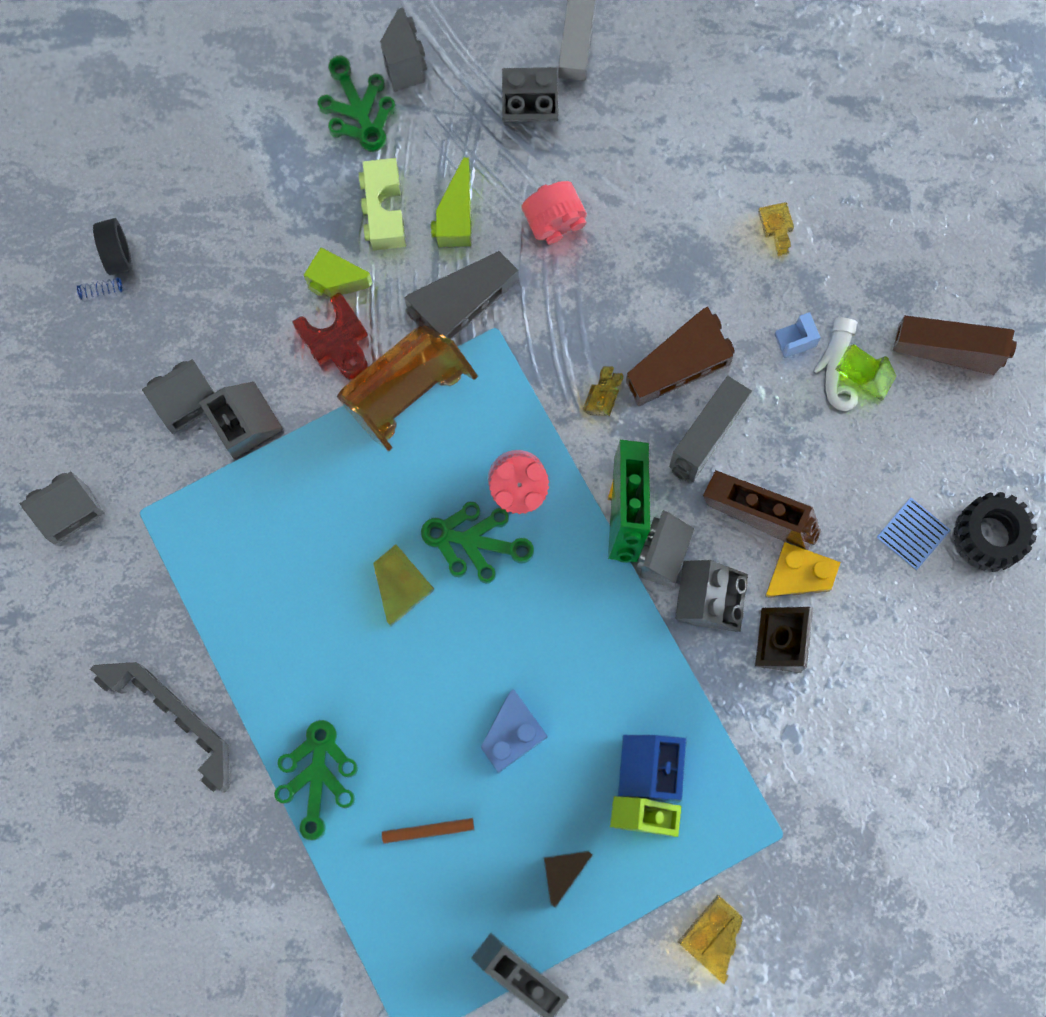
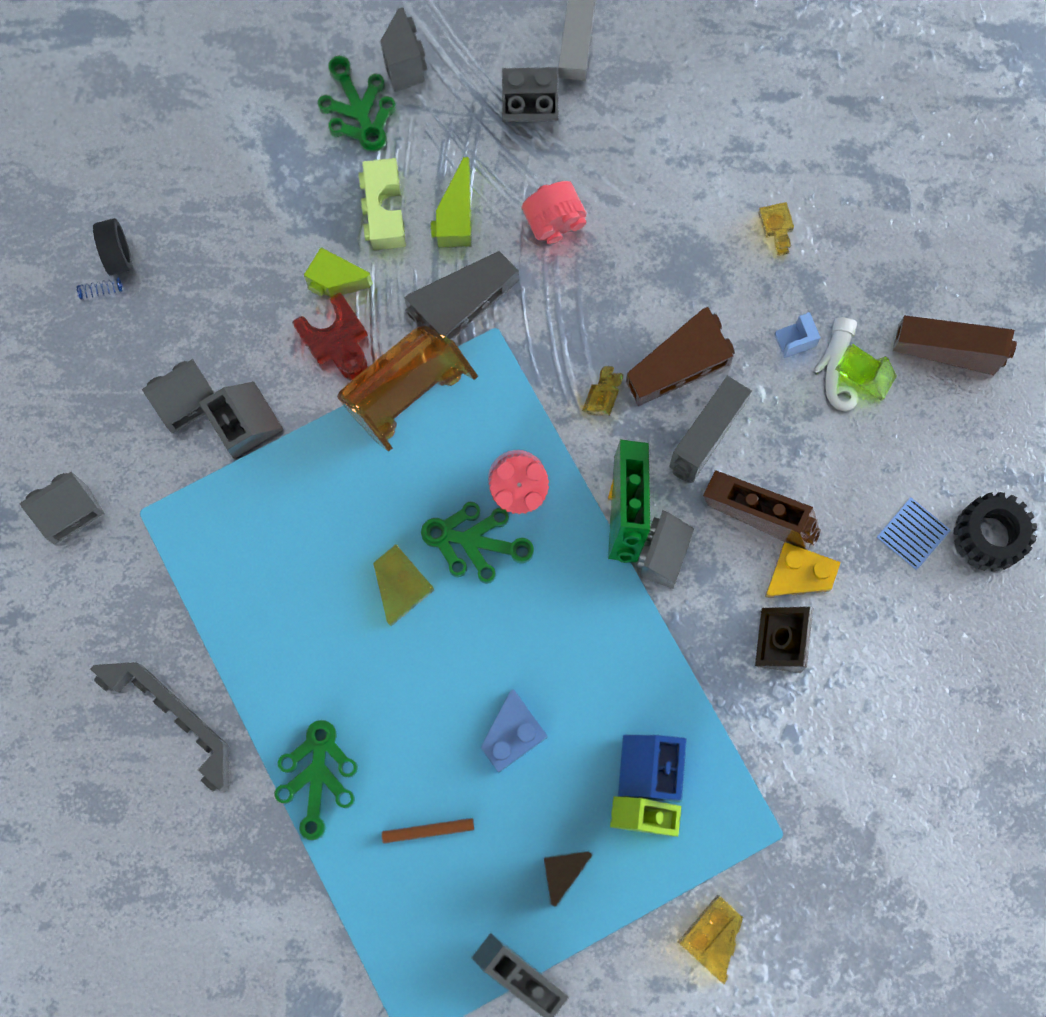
(711, 595): dark grey slope -> none

